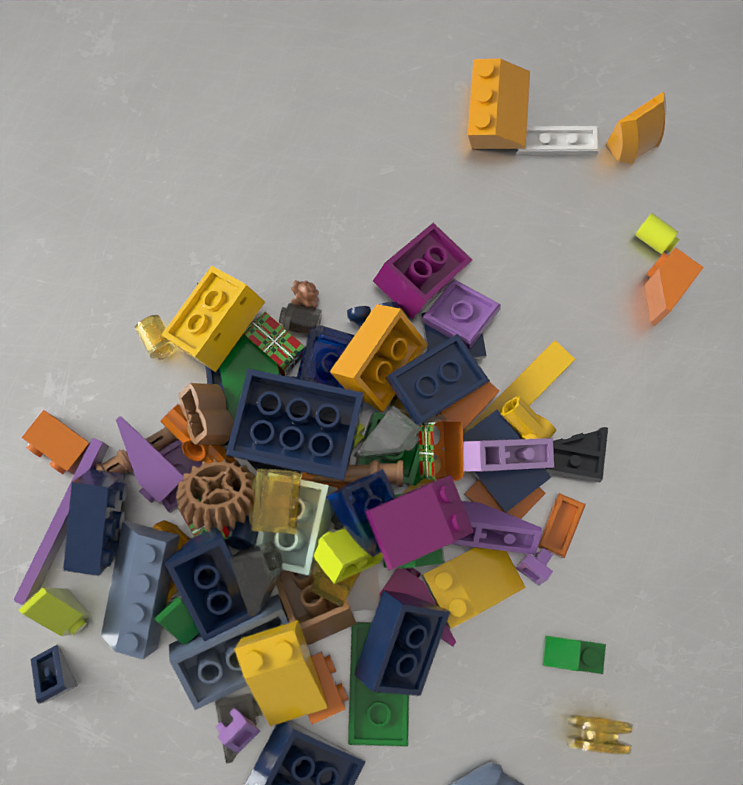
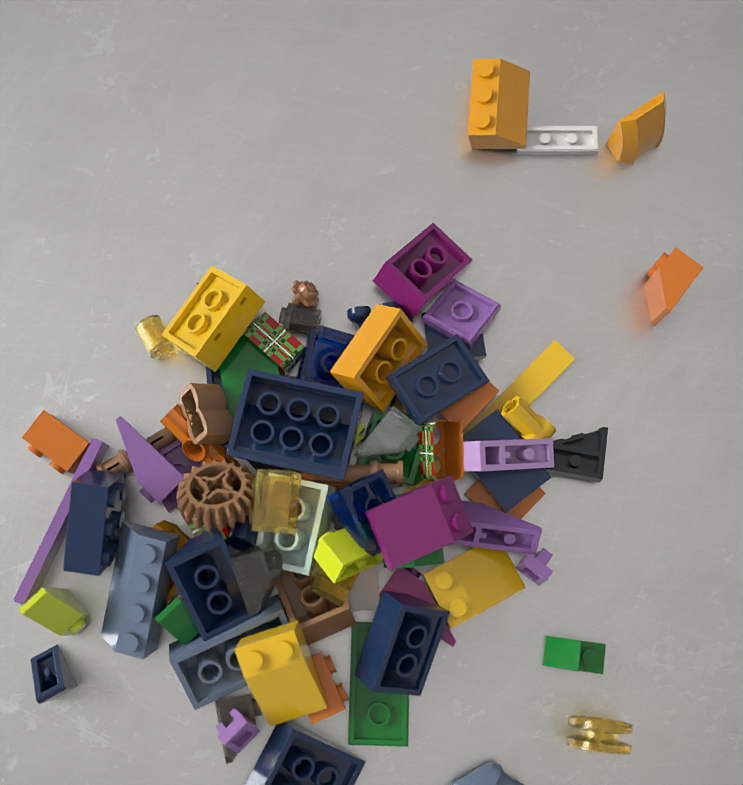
(561, 525): orange tile -> none
(658, 234): neon yellow brick -> none

